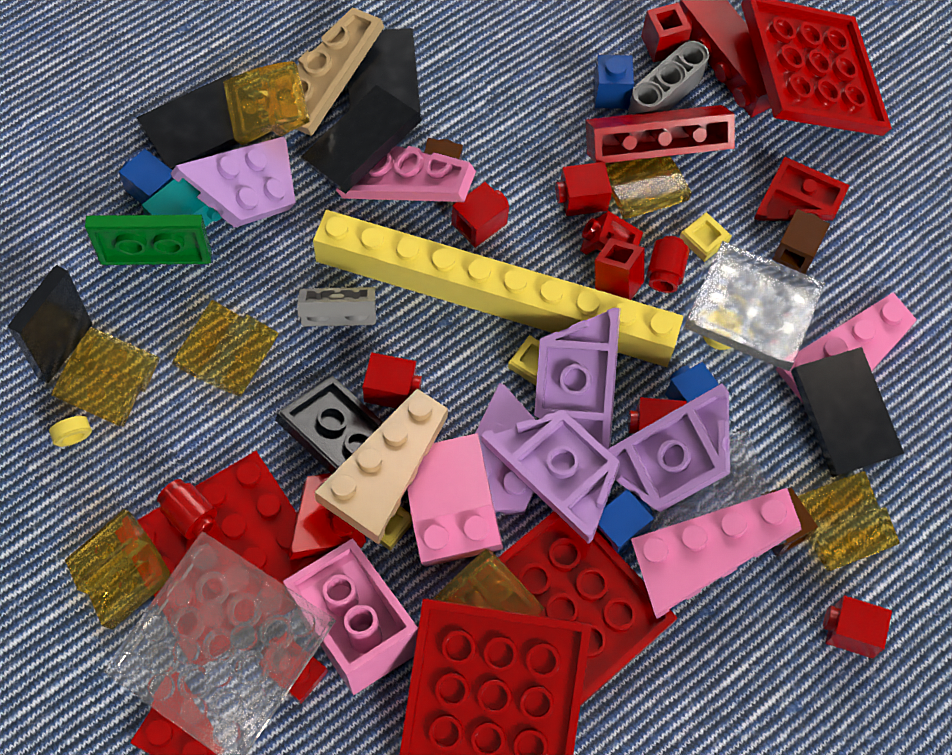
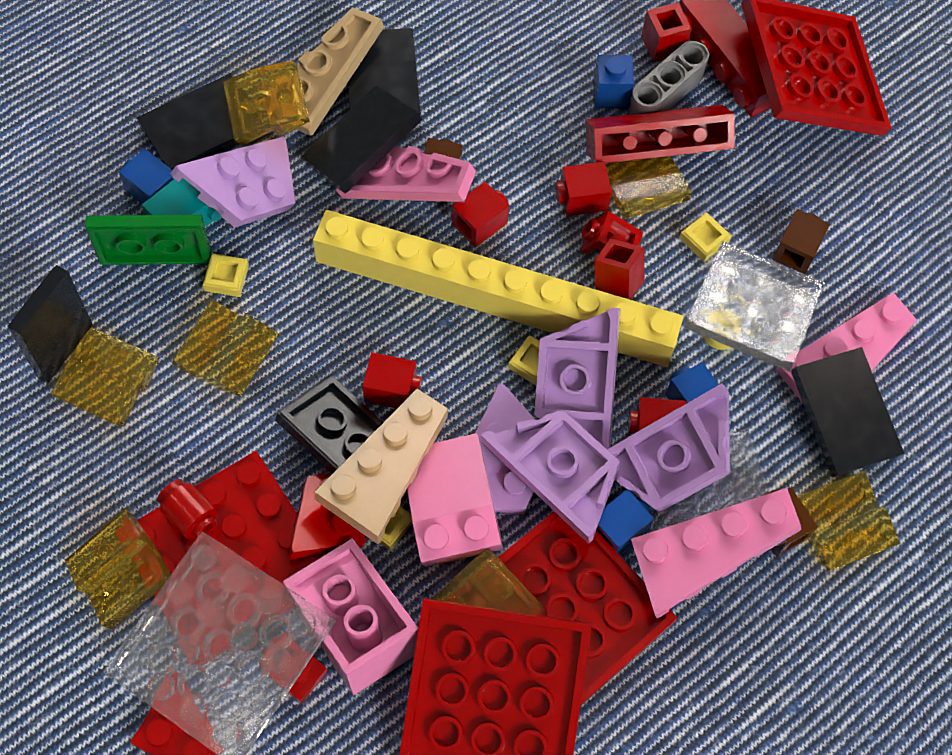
(70, 431): light yellow tile -> none
(225, 275): none -> light yellow tile
(337, 306): light grey bracket -> none
(668, 264): red brick -> none
(802, 189): red wing -> none
(857, 626): red brick -> none

